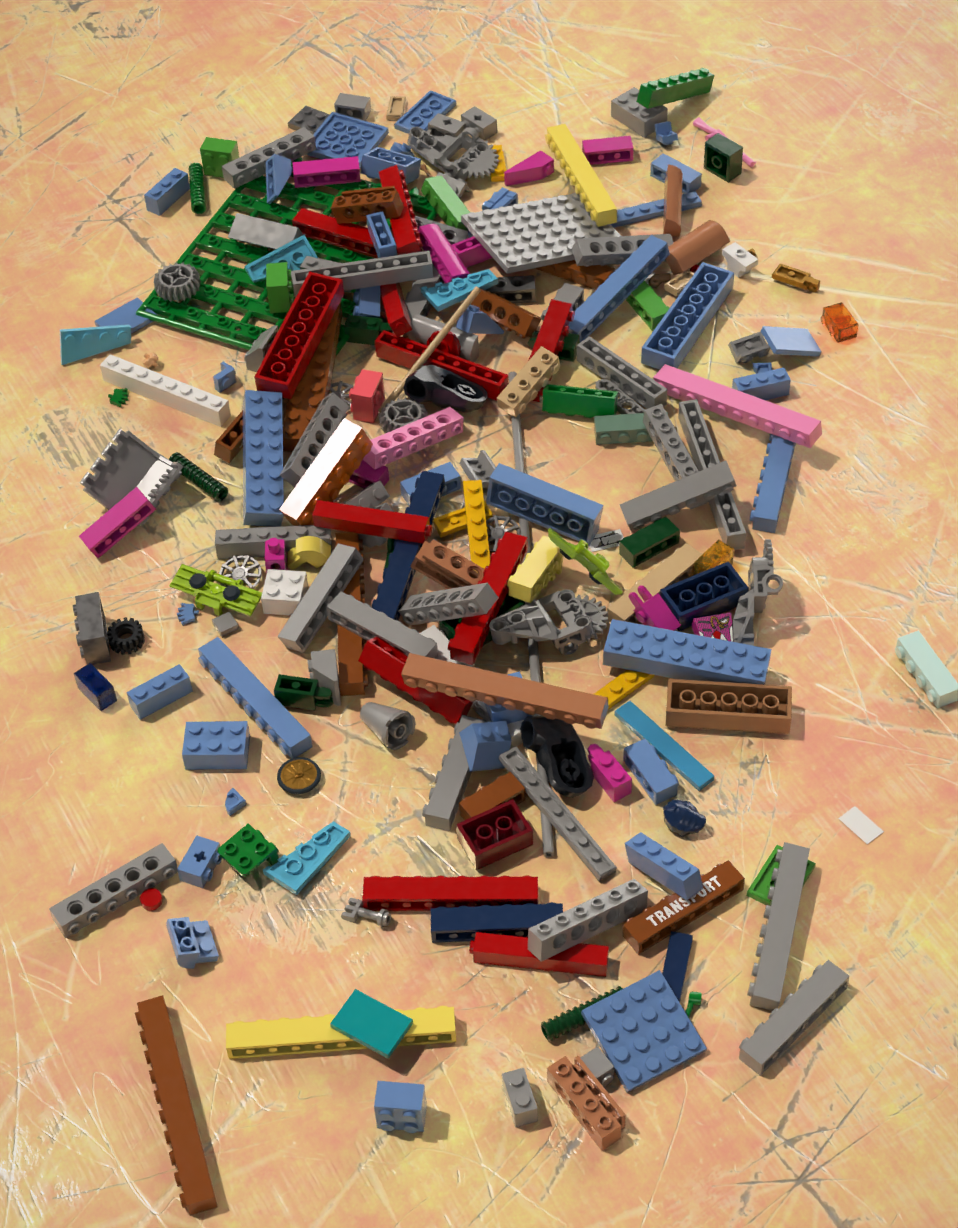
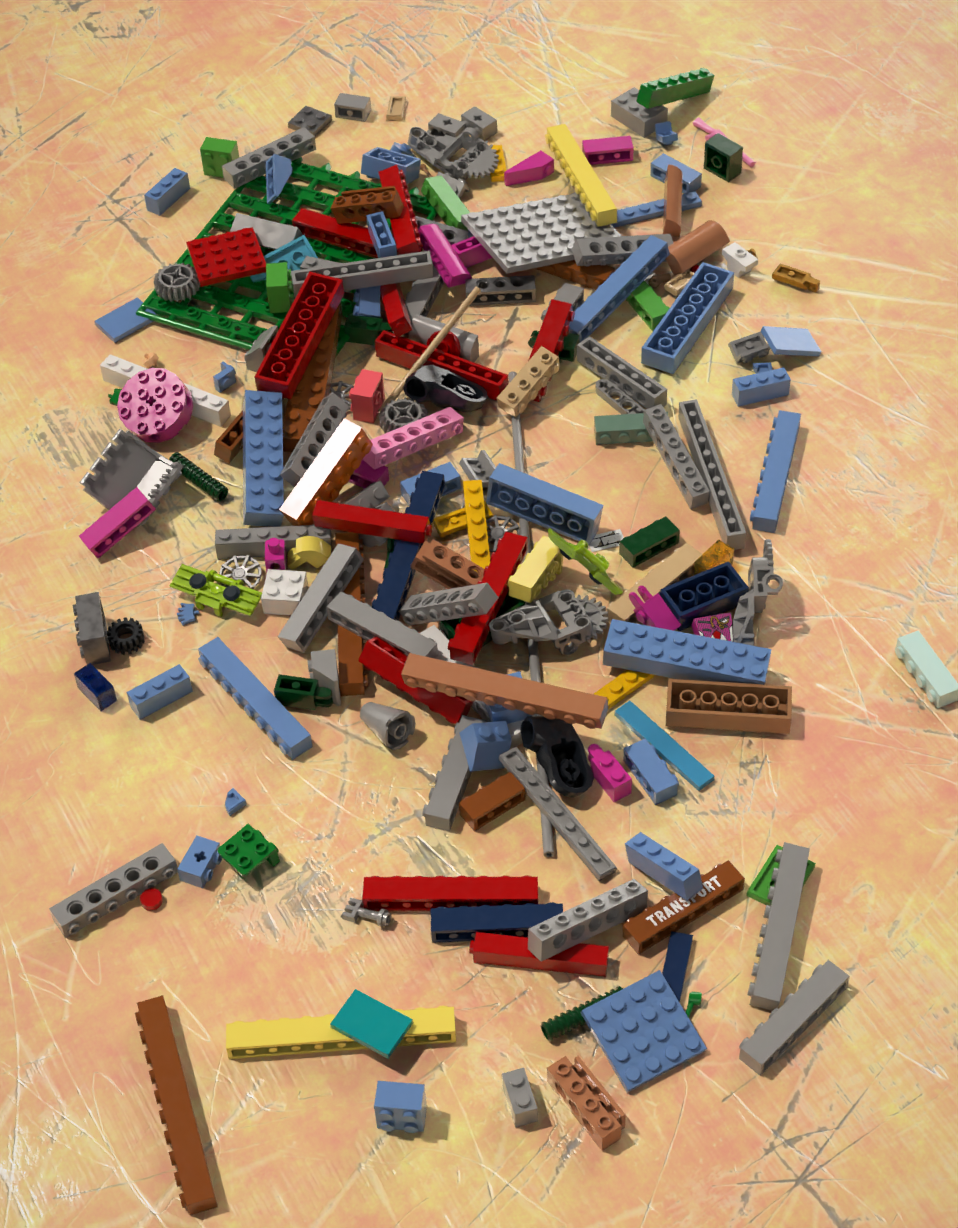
(89, 341): medium azure wing -> none
(155, 405): none -> brick
(191, 941): medium blue brick -> none
(197, 188): green piece -> none
(216, 745): medium blue brick -> none
(225, 624): light grey tile -> none
(226, 256): none -> red plate
(298, 775): pearl gold wheel -> none
(306, 861): medium azure wing -> none
(326, 172): dark pink brick -> none
(346, 137): medium blue plate -> none
(425, 111): medium blue tile -> none
(448, 294): medium azure wing -> none
(477, 322): medium blue slope -> none
(494, 834): dark red brick -> none
(501, 199): medium blue brick -> none
(507, 313): dark orange brick -> none
(579, 401): green brick -> none
(599, 1066): light grey brick -> none
(678, 495): light grey brick -> none
(683, 817): dark blue hair -> none
(740, 406): bright pink brick -> none
(839, 322): clear orange brick -> none
(861, 825): white sticker -> none

